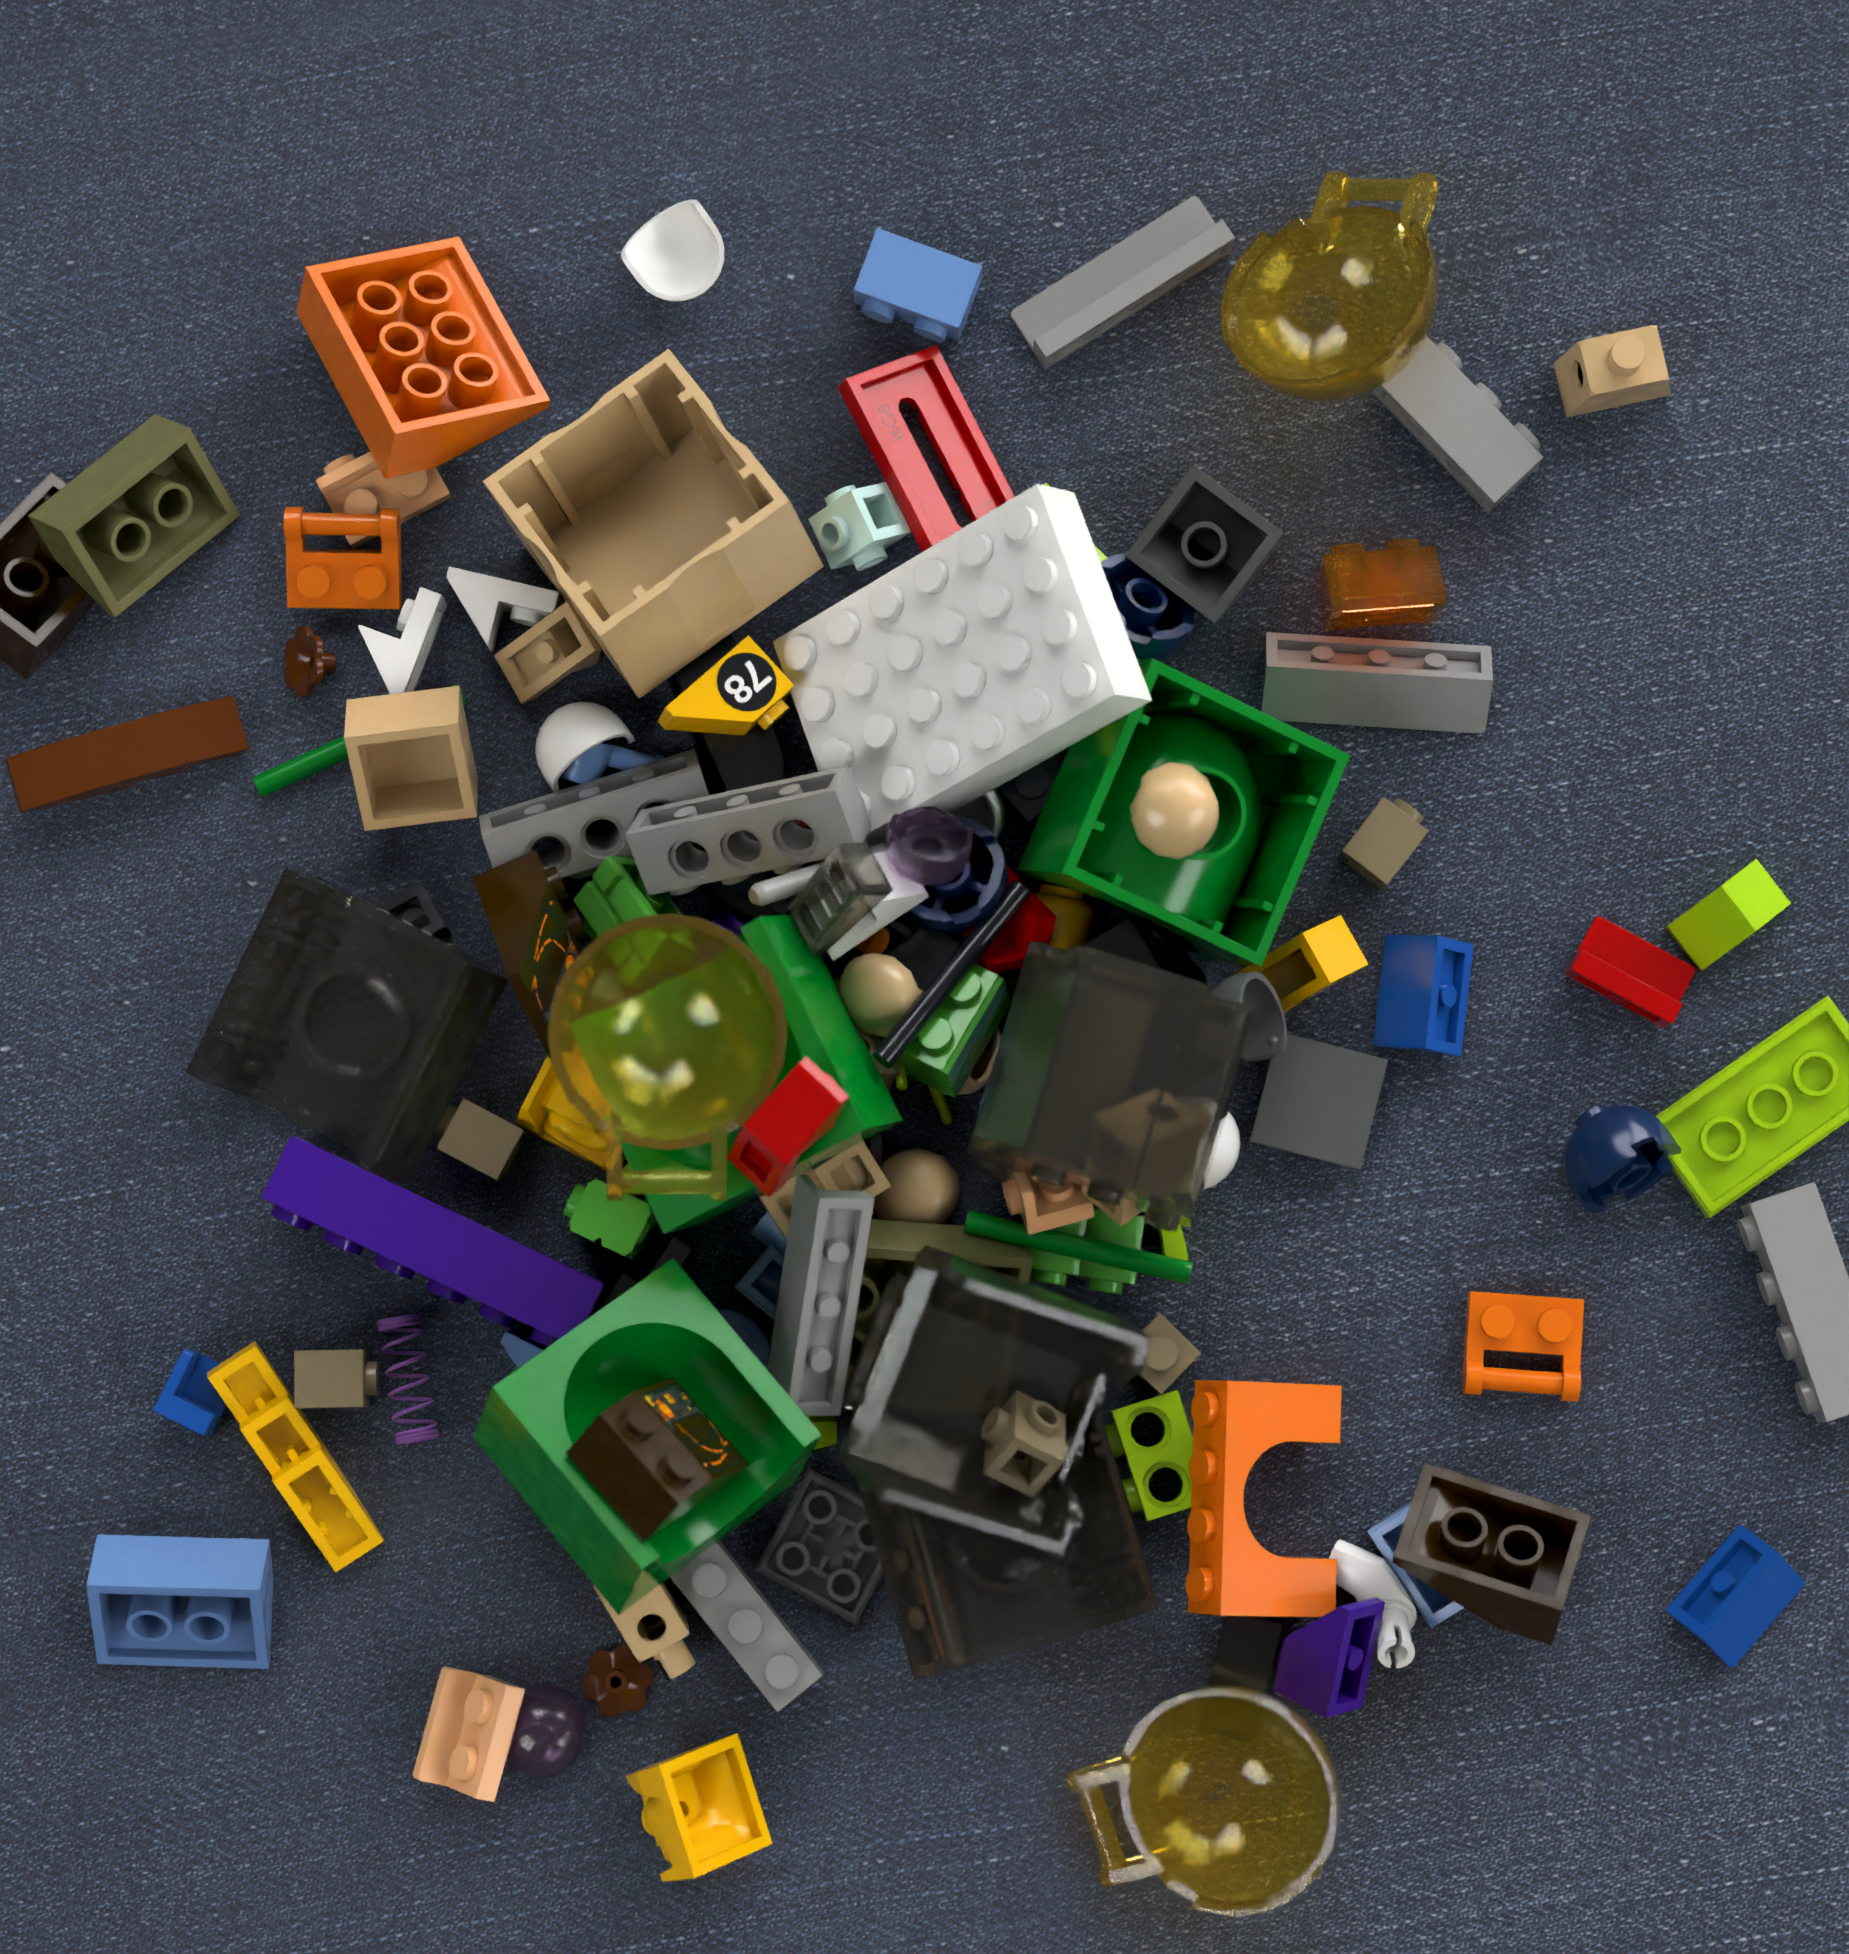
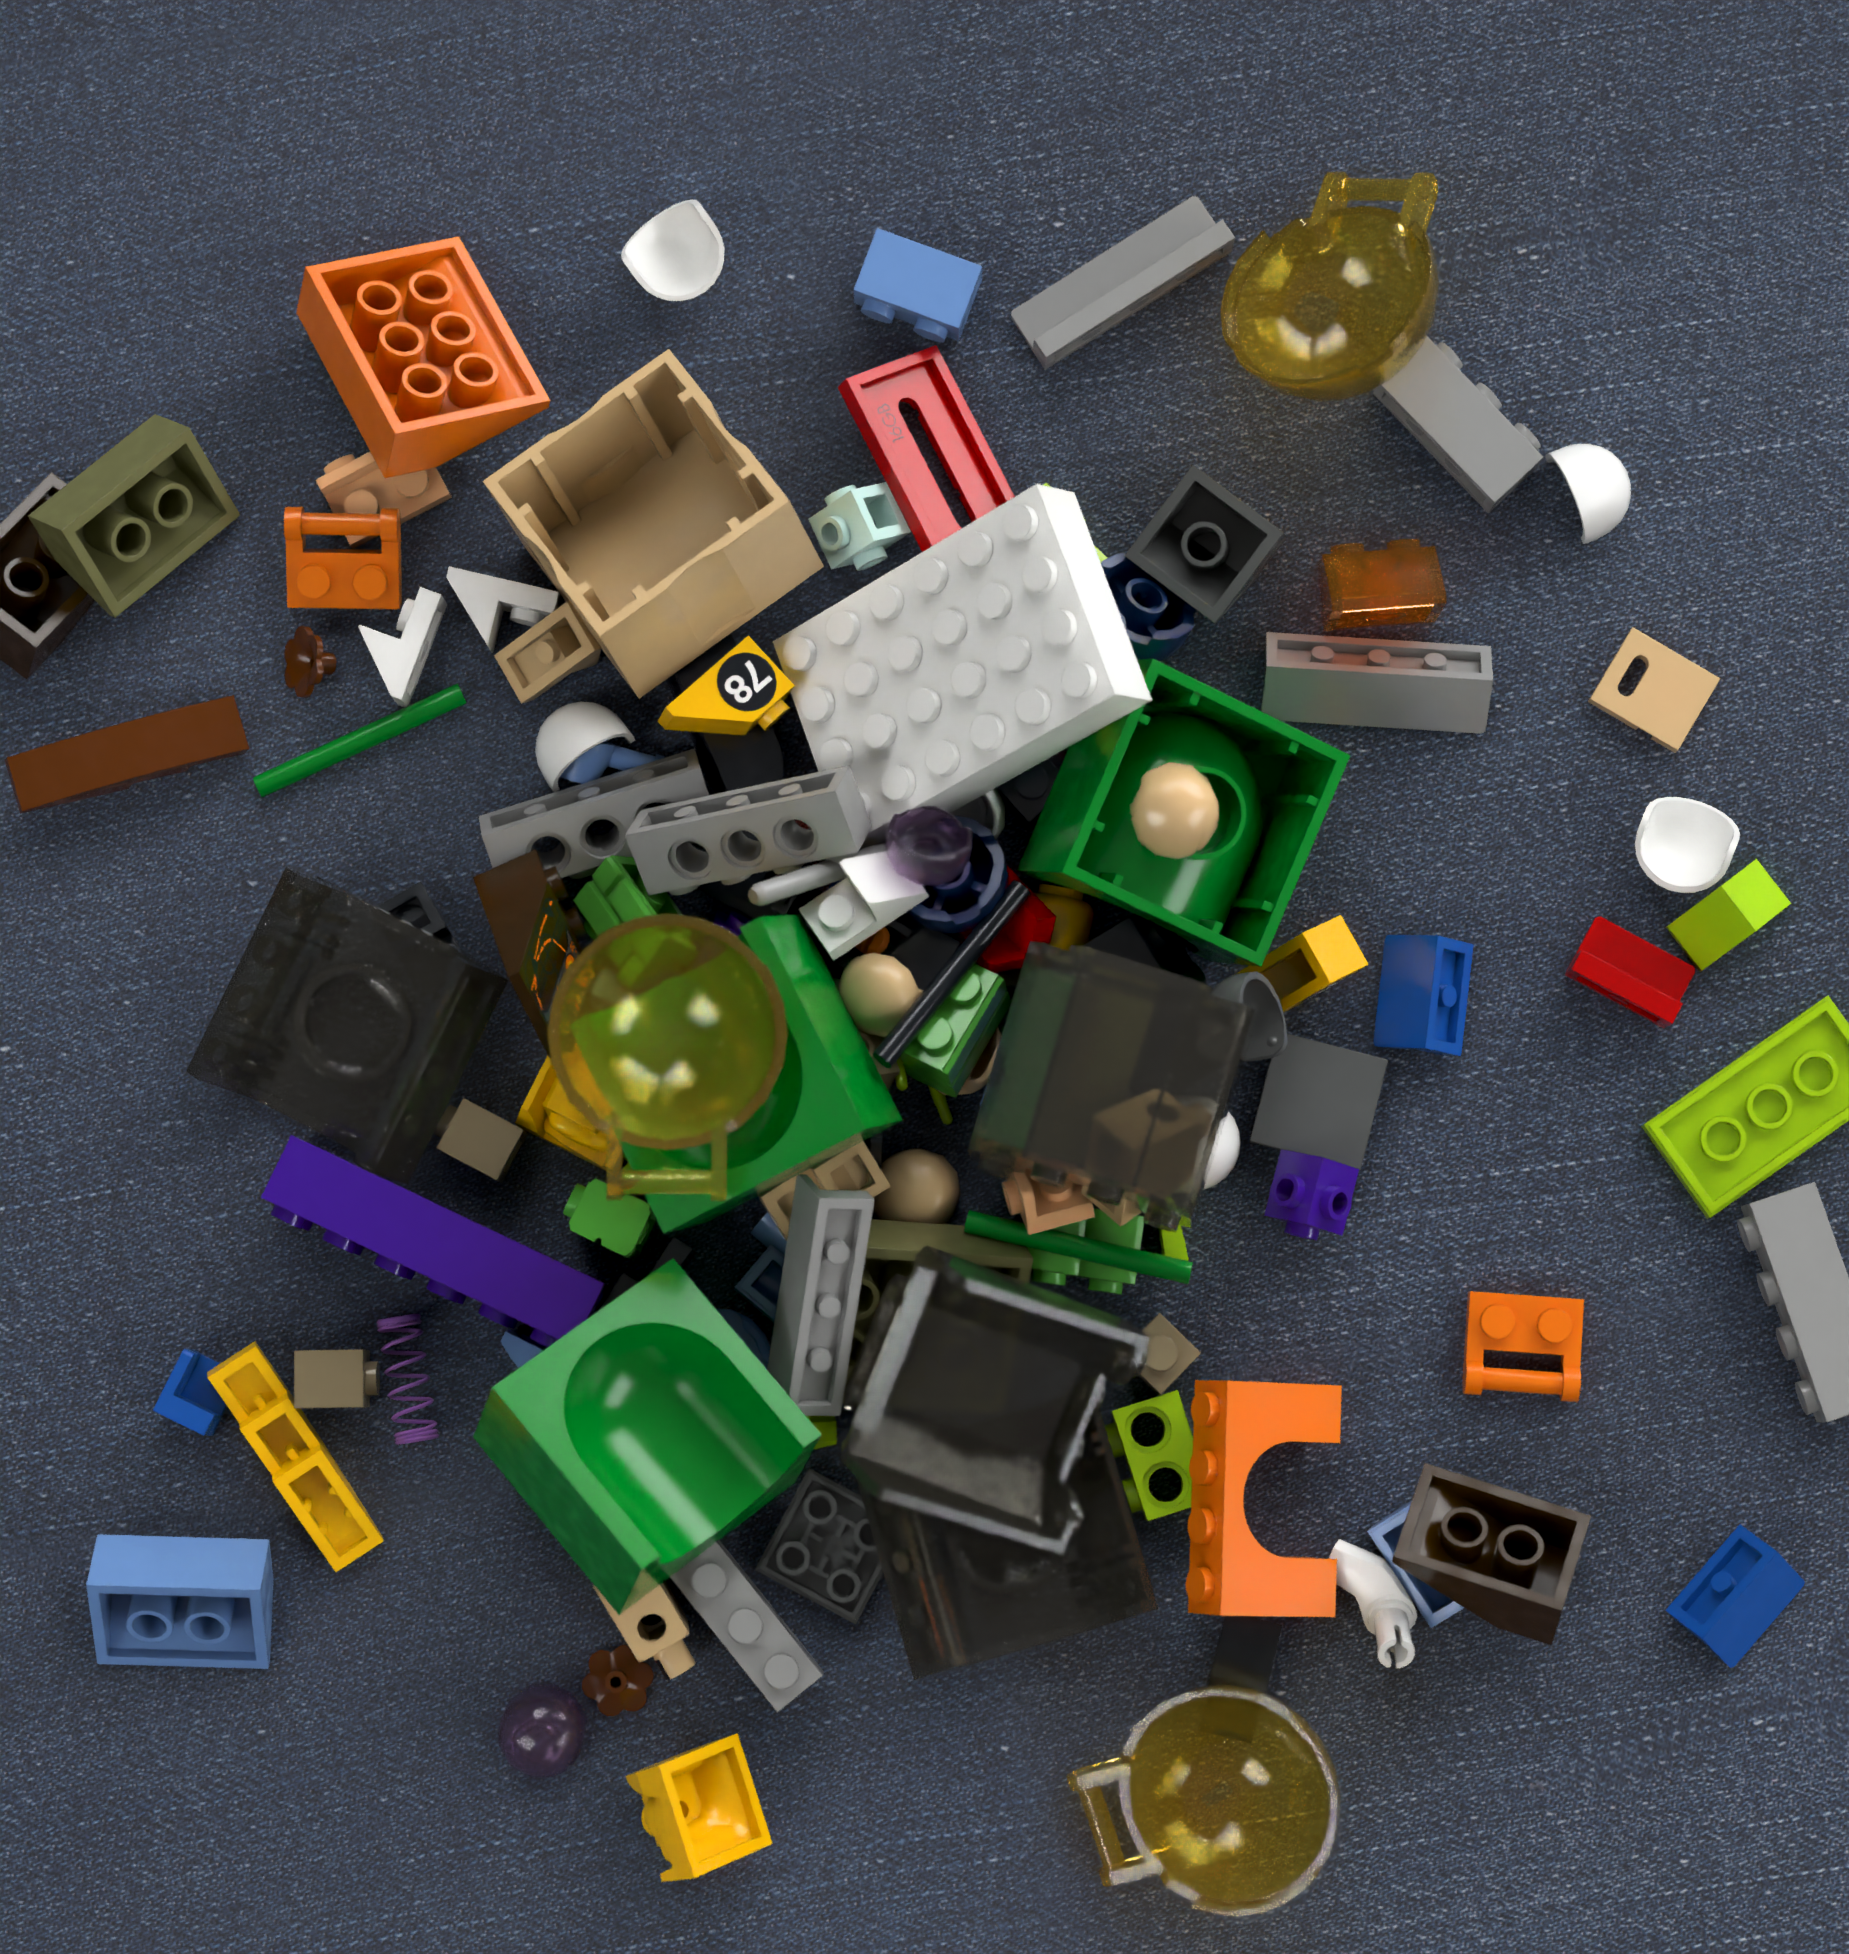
(411, 758): tan piece -> none
(468, 1732): light nougat bracket -> none
(655, 1456): dark brown slope -> none
(786, 1125): red slope -> none
(868, 889): clear smoke slope -> none
(1024, 1443): dark tan brick -> none
(1311, 1194): none -> dark purple brick
(1331, 1659): dark purple slope -> none
(1384, 841): dark tan brick -> none
(1597, 484): none -> white helmet
(1615, 371): tan torso -> none
(1616, 1153): dark blue cylinder -> none
(1666, 695): none -> tan piece
(1685, 844): none -> white helmet

